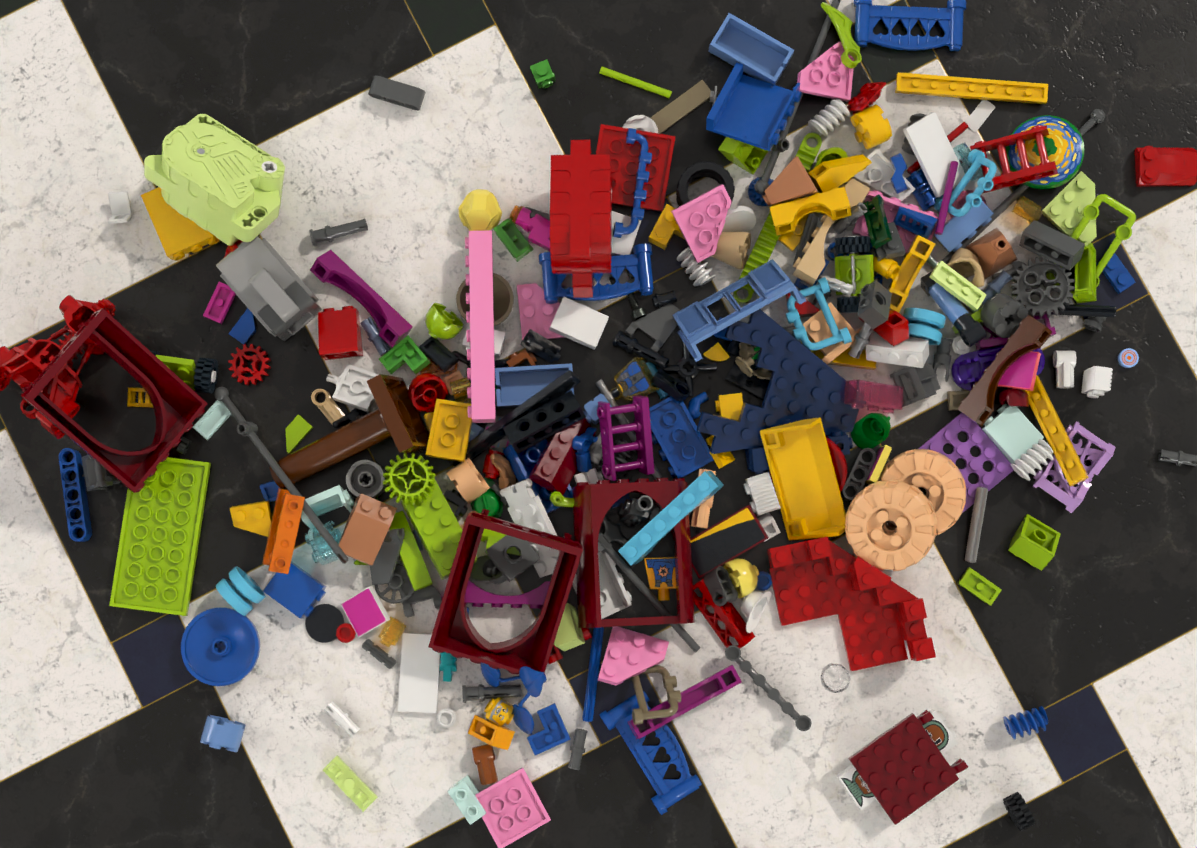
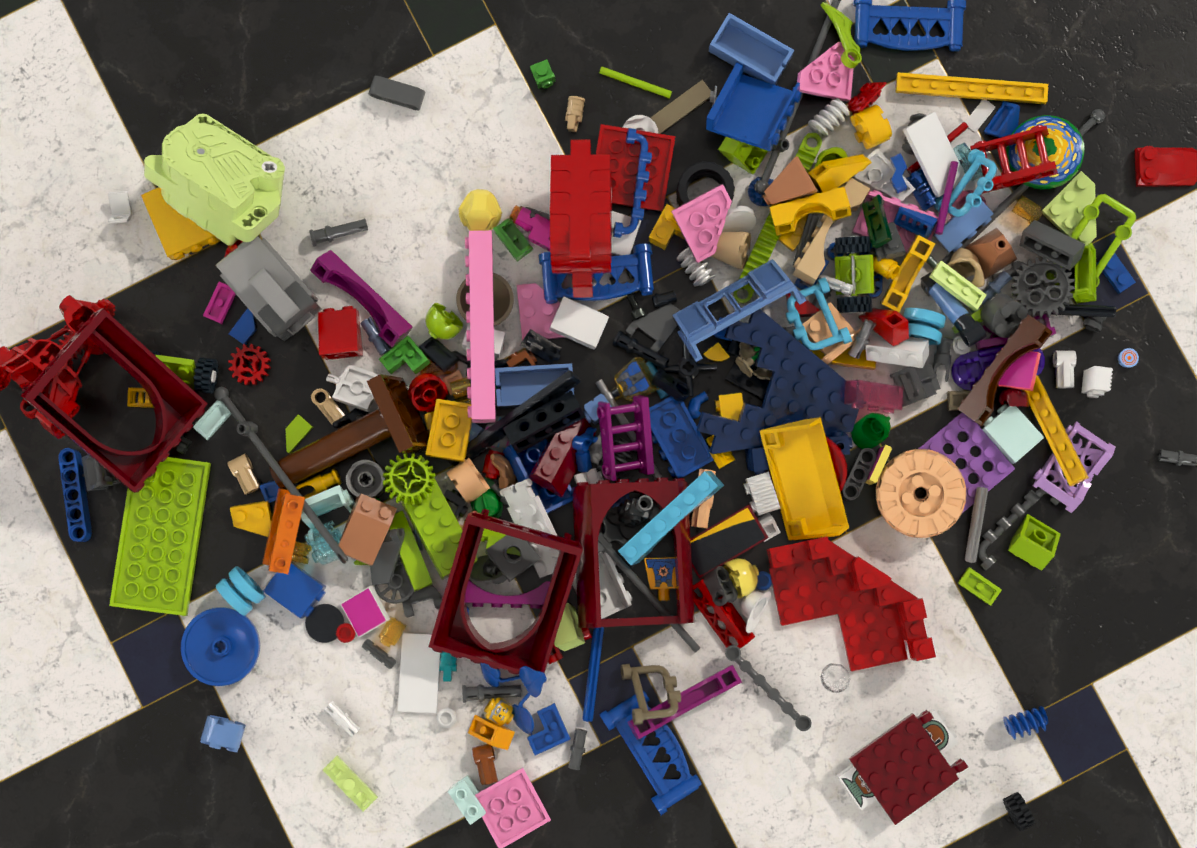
(242, 469): none -> tan piece
(300, 552): none -> clear yellow wheel
(321, 483): none -> yellow piece
(561, 501): lime arm -> none
(574, 112): none -> tan hinge
(630, 655): bright pink plate -> none
(842, 224): light grey pin -> none
(874, 304): dark grey brick -> none
(886, 545): light nougat wheel -> none
(1004, 120): none -> blue slope
(1004, 523): none -> dark grey bar
(1033, 459): white piece -> none

